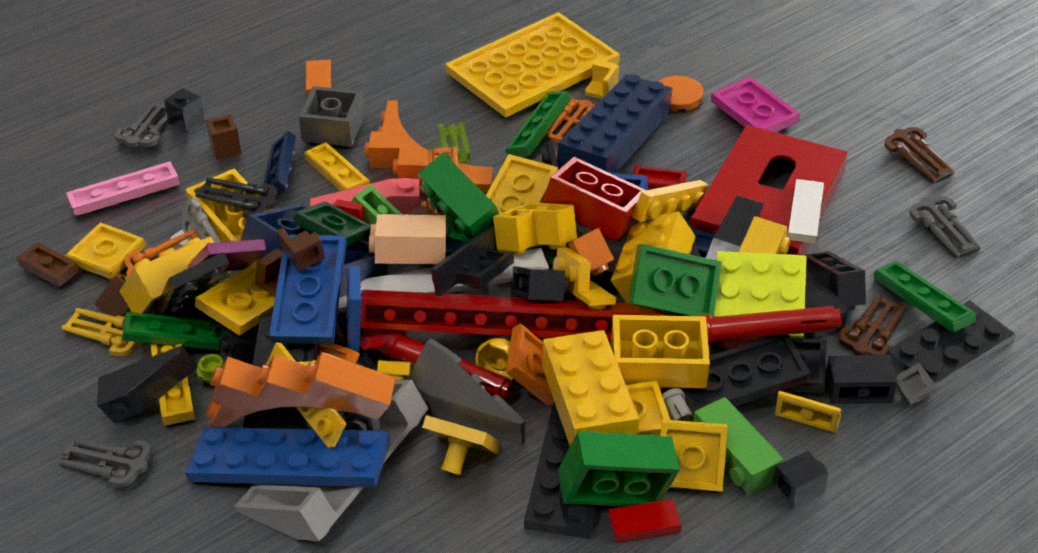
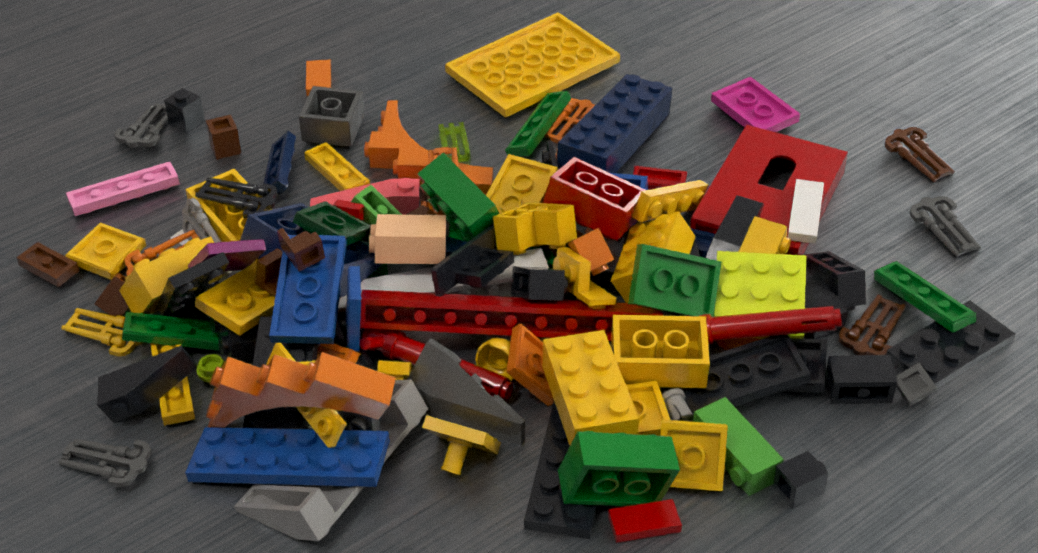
(604, 78): yellow panel -> none
(686, 92): orange tile -> none
(808, 411): yellow slope -> none

